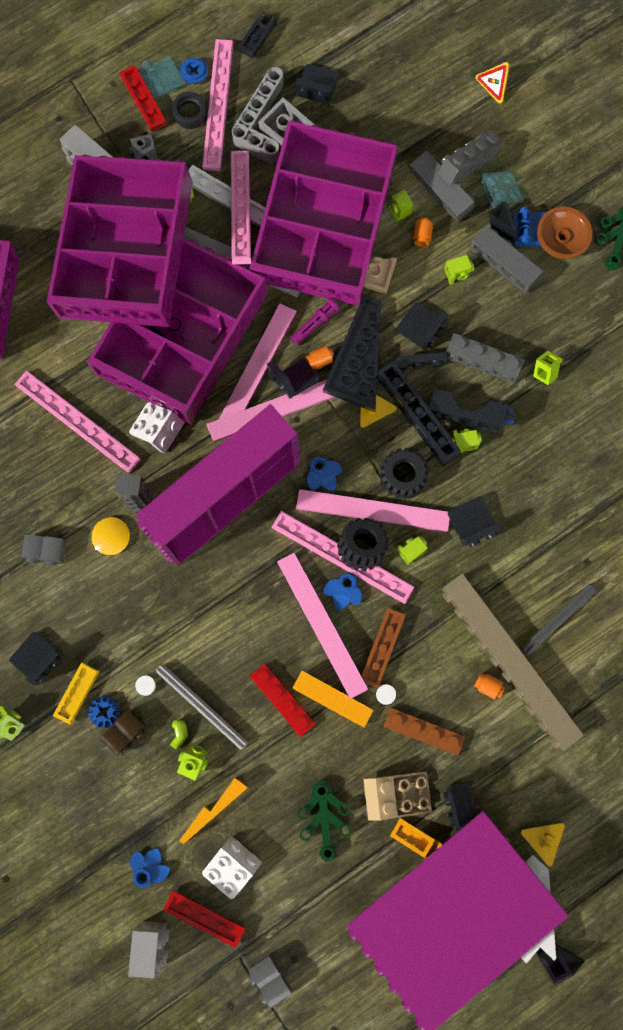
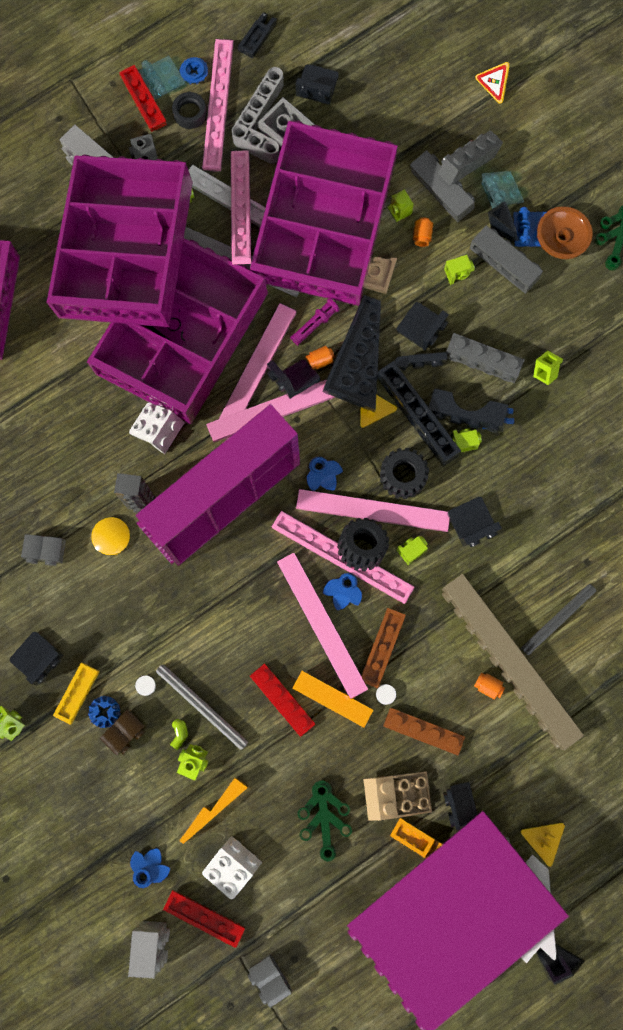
(78, 422): bright pink tile -> none

